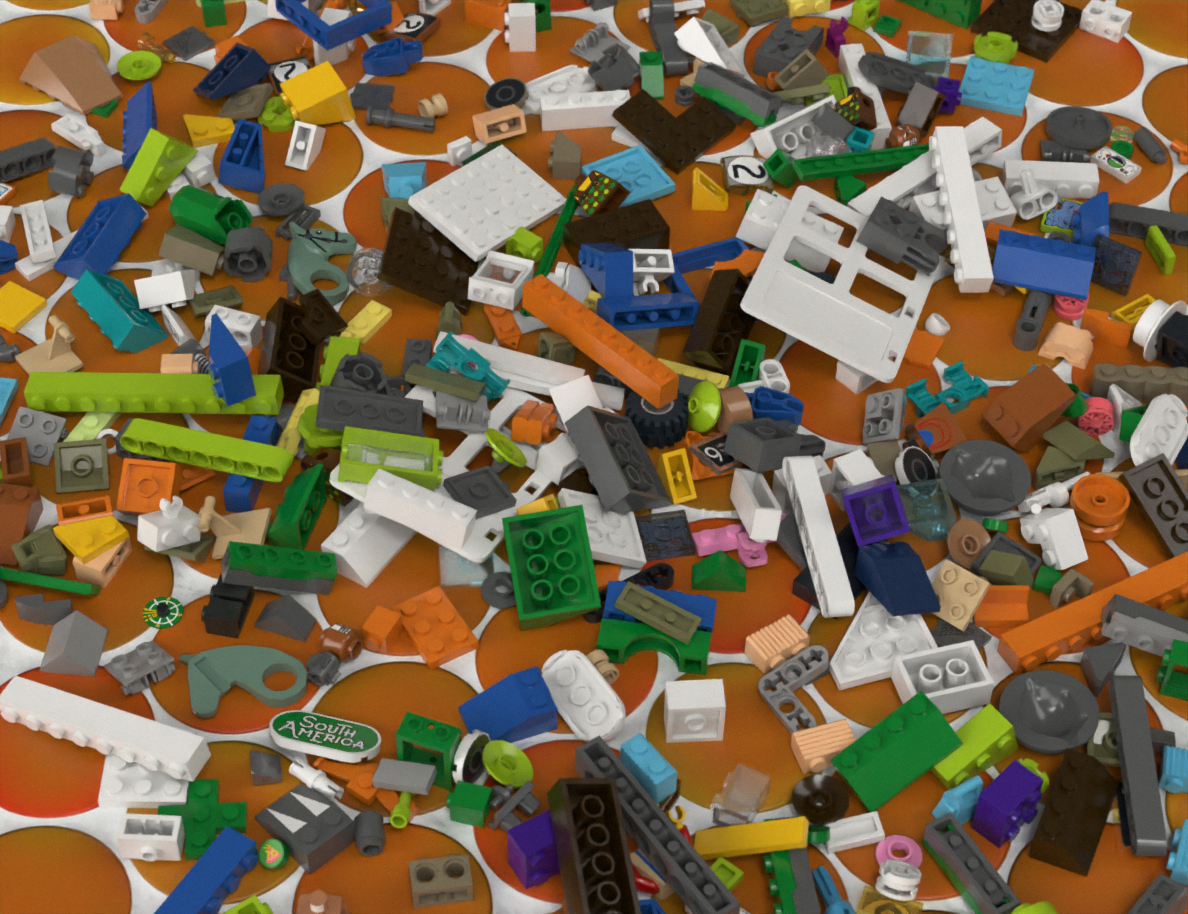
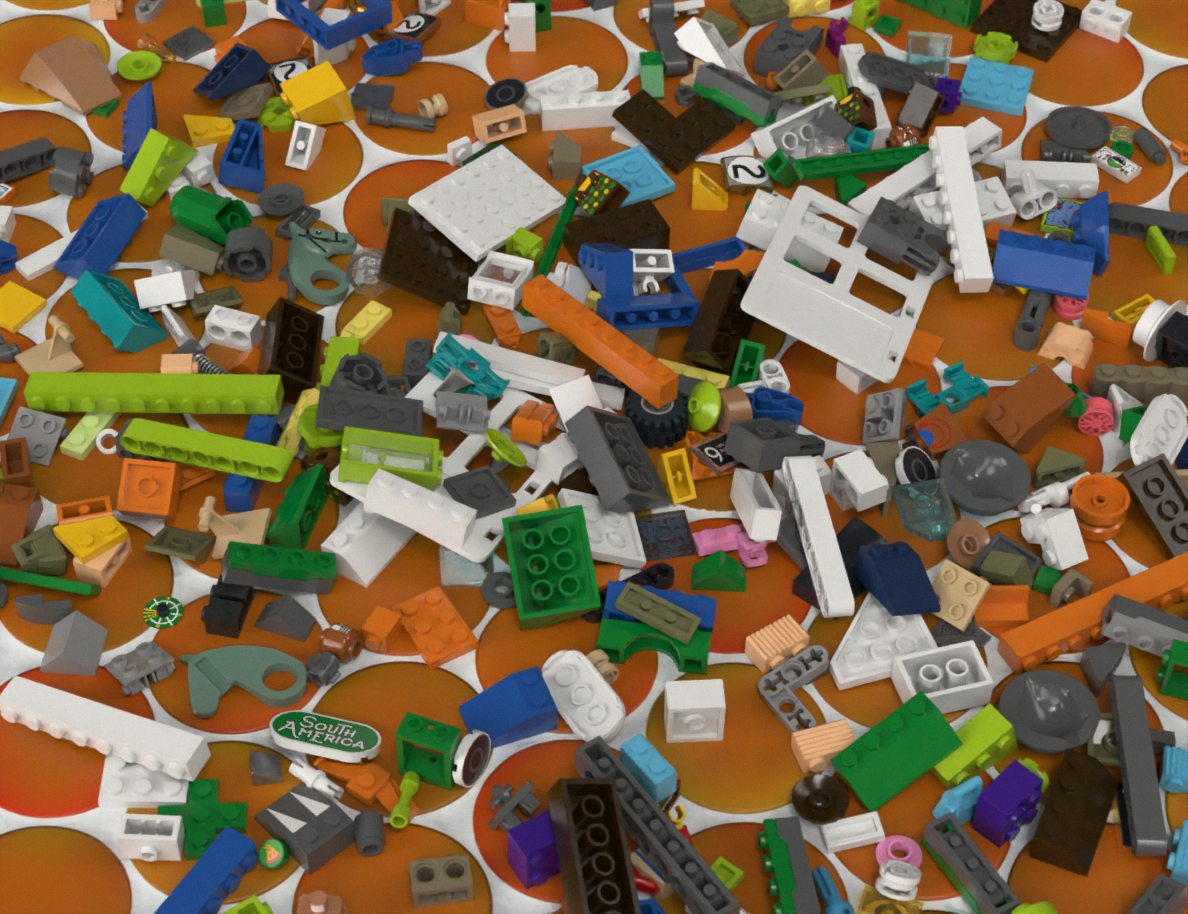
(37, 231): white plate -> none
(79, 134): white hinge -> none
(81, 466): olive slope -> none
(169, 527): white brick -> none
(228, 365): blue slope -> none
(319, 318): dark brown tile -> none
(404, 179): medium azure torso -> none
(404, 776): light grey tile -> none
(445, 382): olive tile -> none
(469, 804): green brick -> none
(507, 763): lime dish -> none
(594, 42): light grey hinge -> none
(614, 69): dark grey brick -> none
(741, 797): clear brick -> none
(752, 838): yellow tile -> none
(818, 834): green tile -> none
(875, 510): dark purple brick -> none
(936, 325): white piece -> none
(995, 525): green tile -> none
(1076, 442): olive slope -> none
(1114, 264): clear smoke tile -> none

